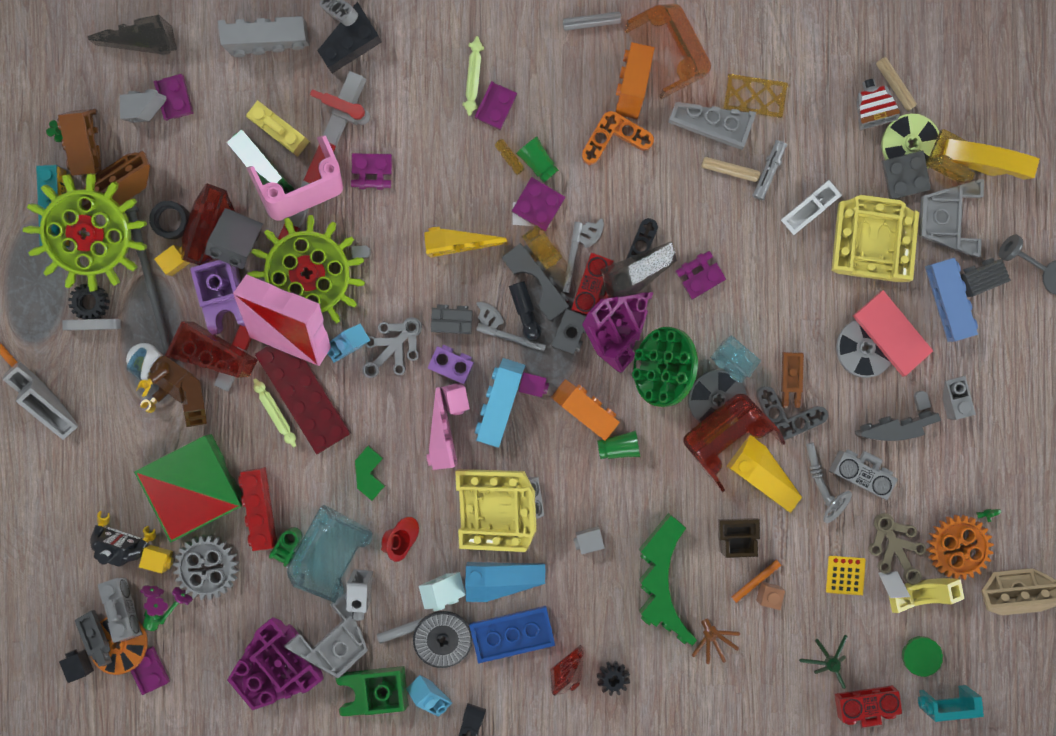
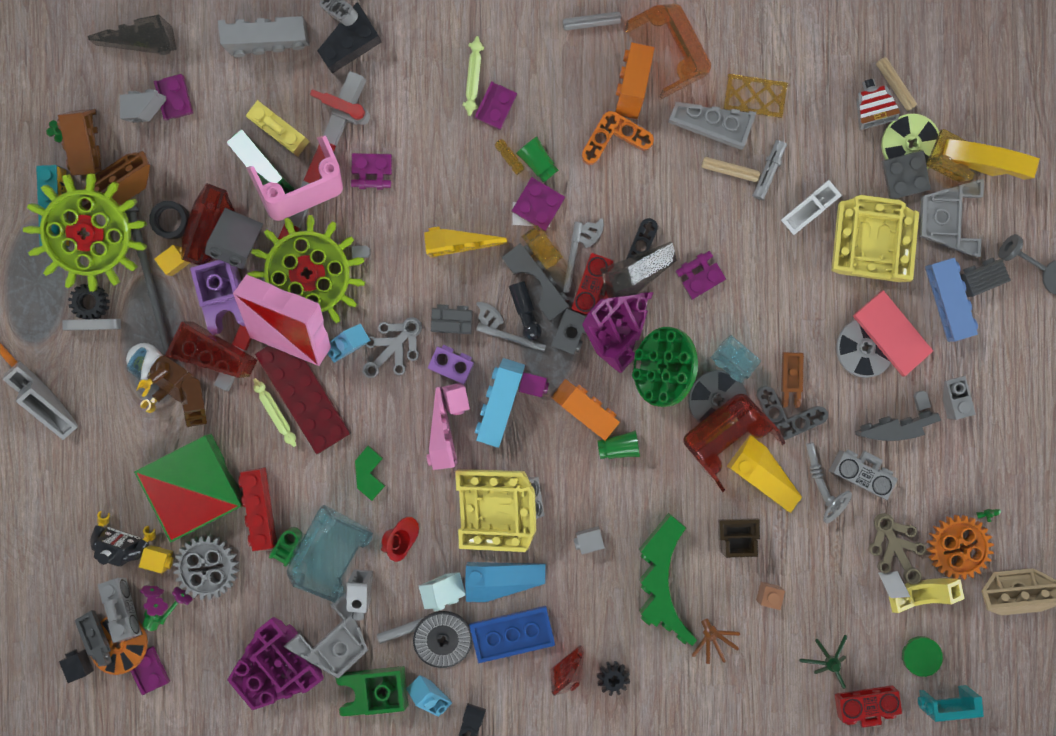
(756, 581): orange bar -> none
(845, 575): yellow sticker -> none

